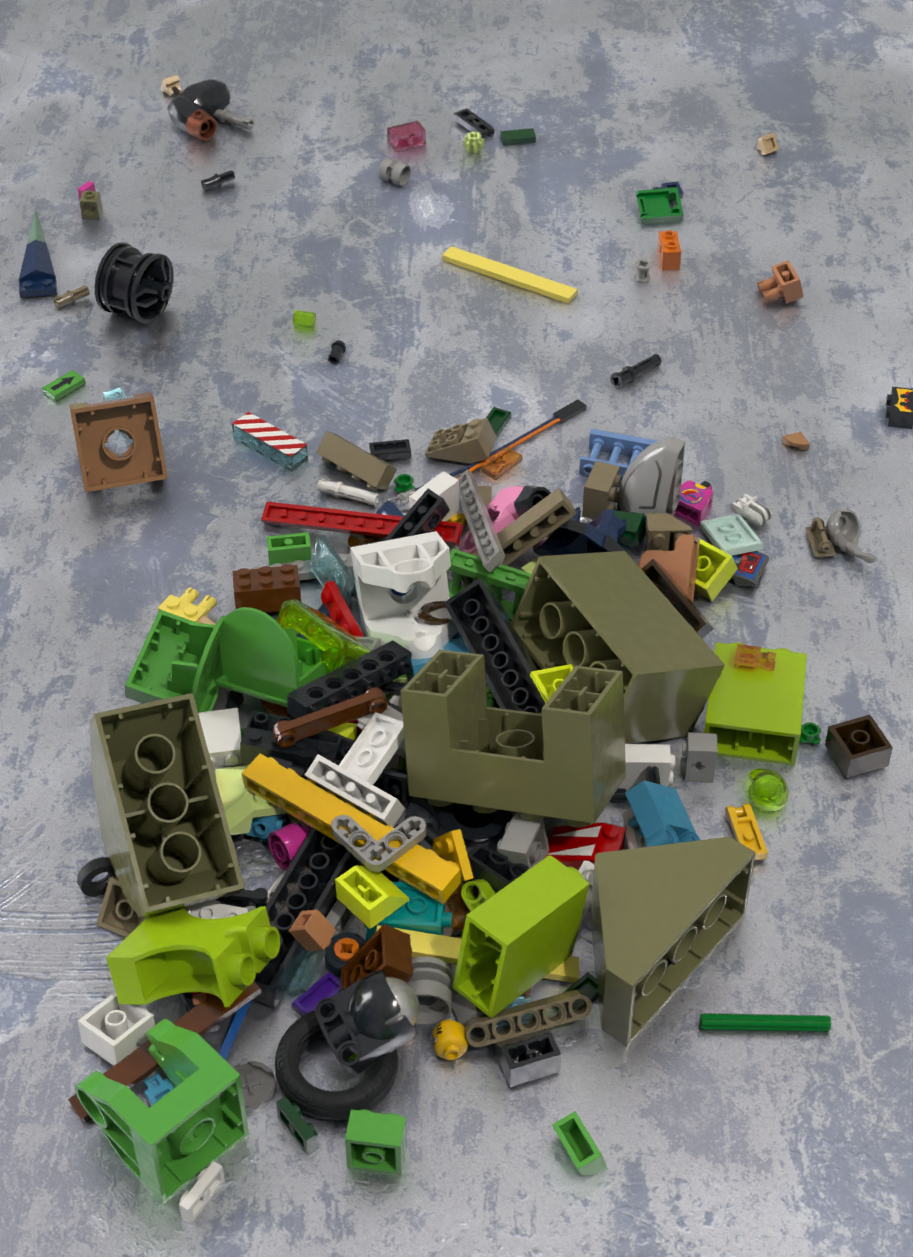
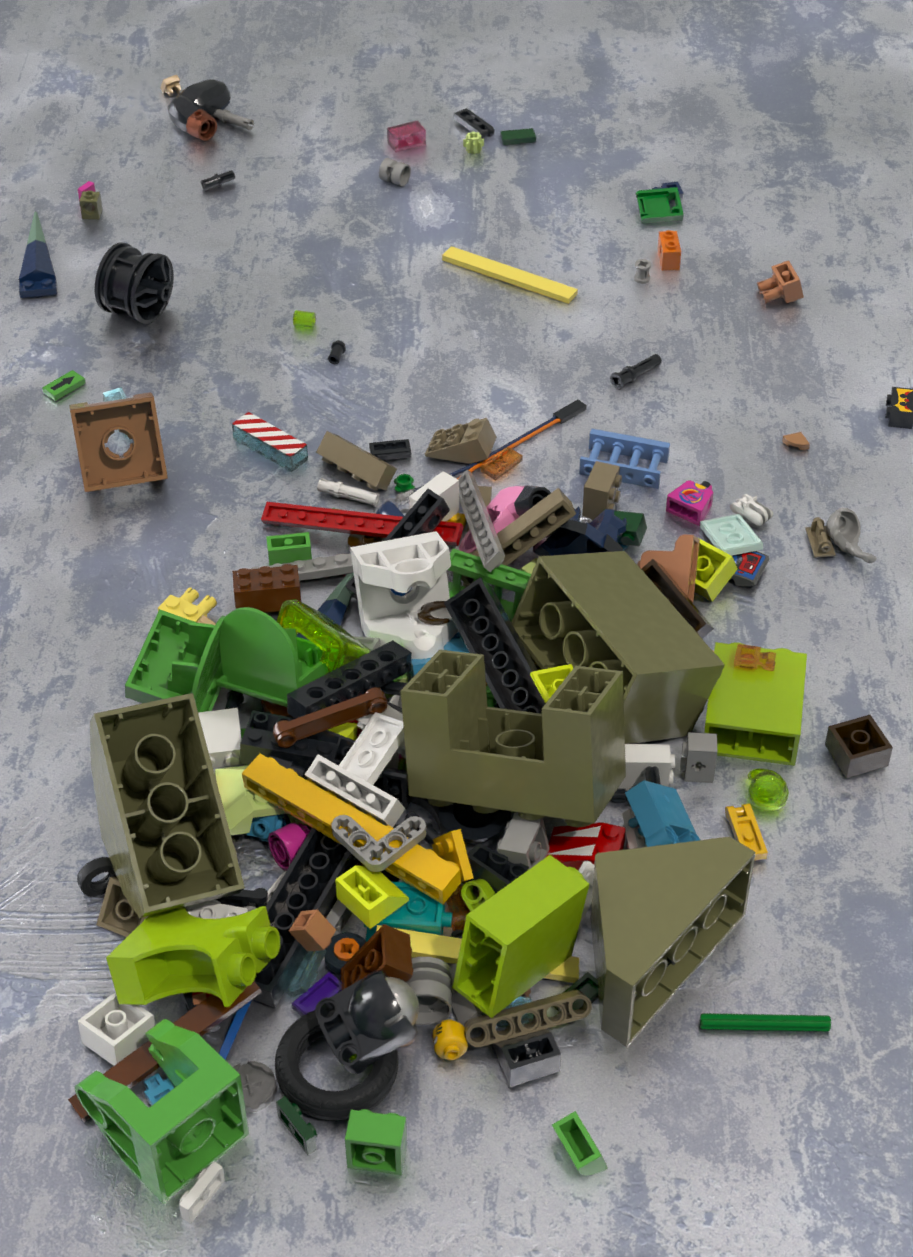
(71, 297): dark tan axle -> none
(329, 566): clear light blue tile -> none
(338, 609): red plate -> none
(498, 419): dark green tile -> none
(653, 479): light grey panel -> none
(663, 531): dark tan slope -> none
(767, 144): tan tile -> none
(810, 733): green plate -> none

